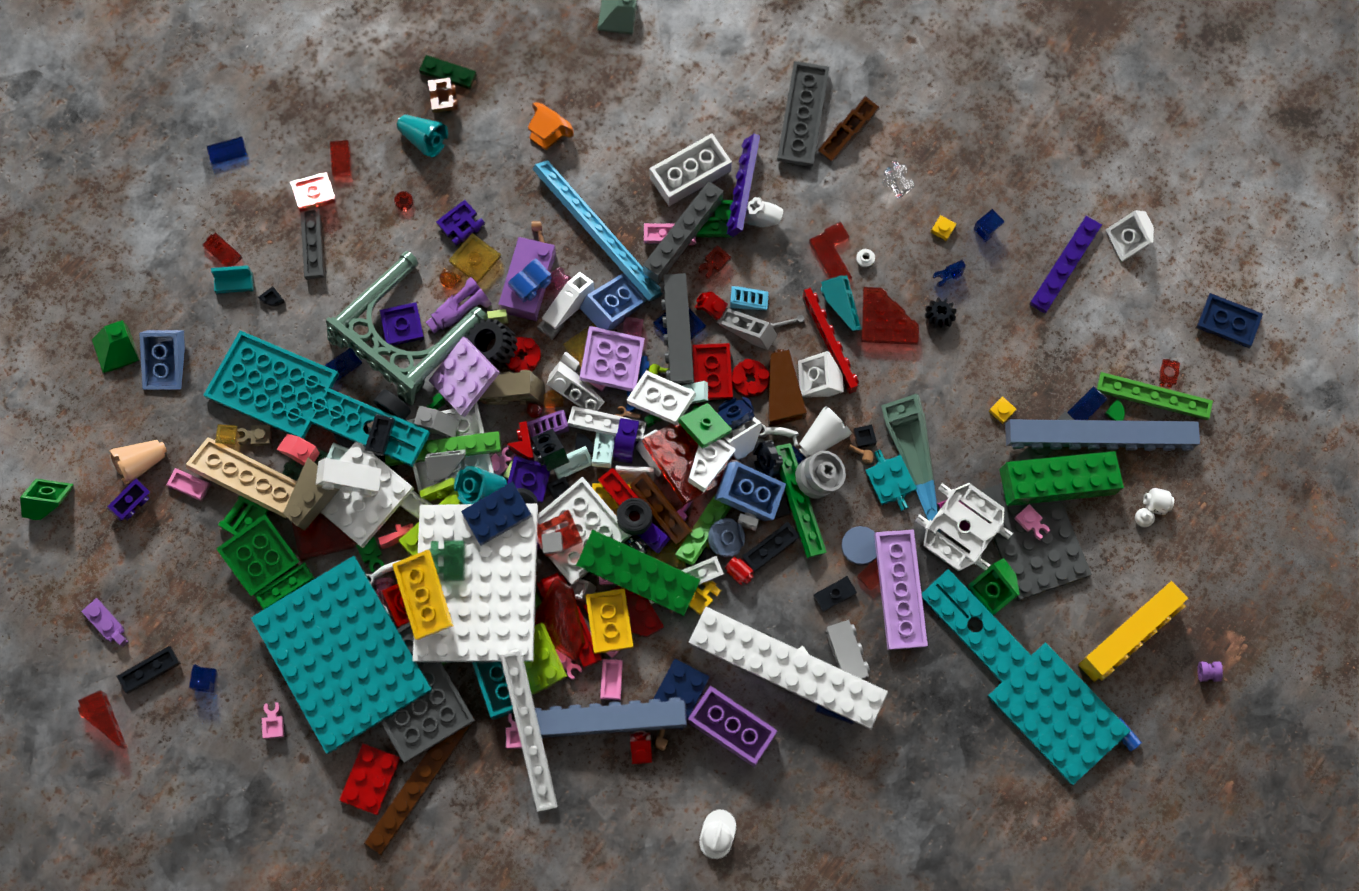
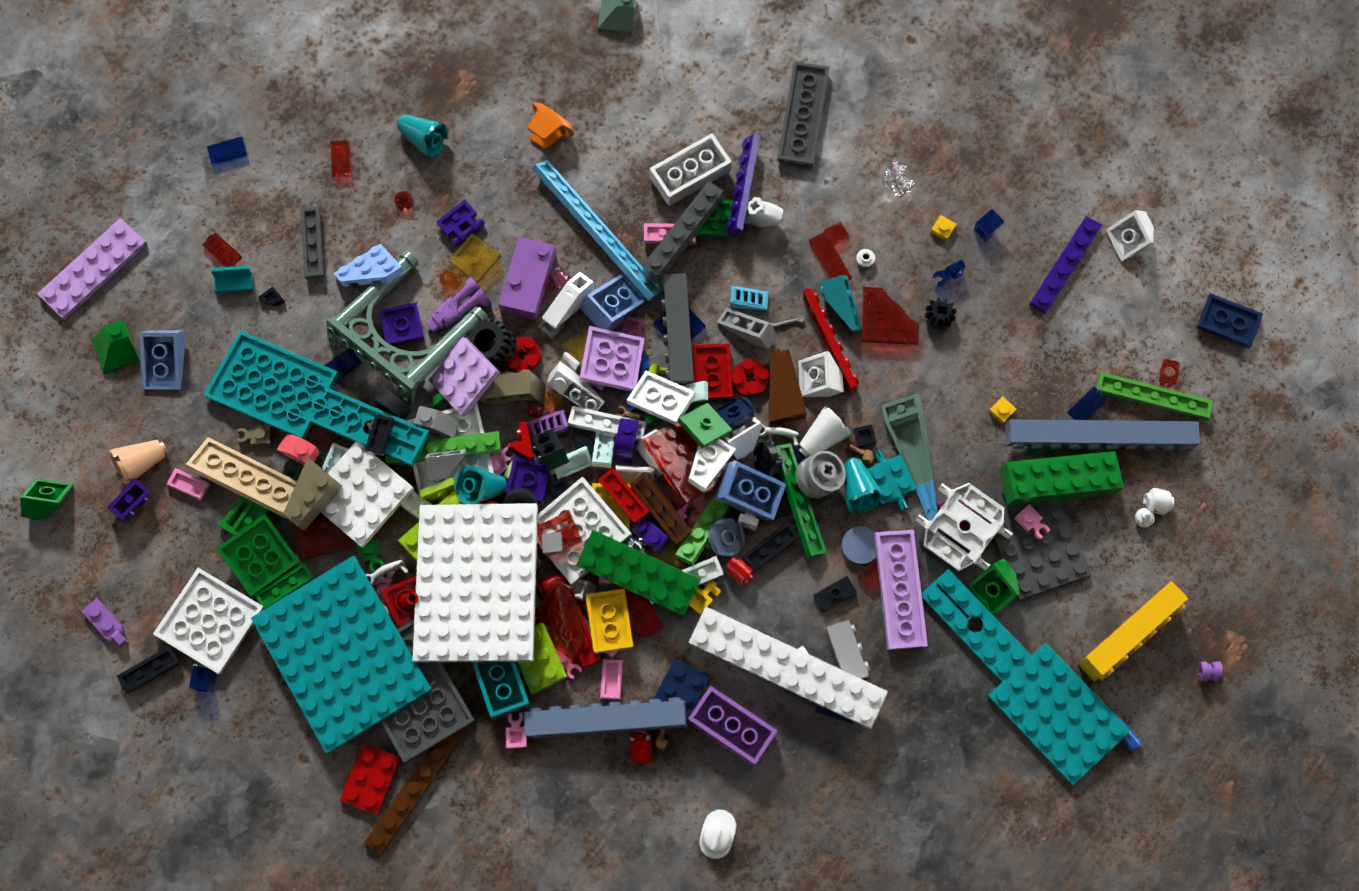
(92, 269): none -> lavender plate
(98, 711): clear red slope -> none
(208, 621): none -> white plate
(226, 434): clear yellow tile -> none
(272, 725): bright pink plate -> none
(313, 192): tile -> none
(348, 477): white brick -> none
(370, 267): none -> light blue plate
(392, 539): coral slope -> none
(422, 595): yellow plate -> none
(442, 69): dark green plate -> none
(442, 95): dark orange cylinder -> none
(453, 559): clear green plate -> none
(496, 513): dark blue plate -> none
(500, 315): yellowish green tile -> none
(528, 730): white tile -> none
(530, 280): blue brick -> none
(537, 227): medium nougat hand -> none
(634, 527): black tyre -> none
(711, 304): red bracket -> none
(715, 260): clear red plate -> none
(848, 129): reddish brown slope -> none
(860, 487): none -> teal cone
(1116, 411): green tile -> none

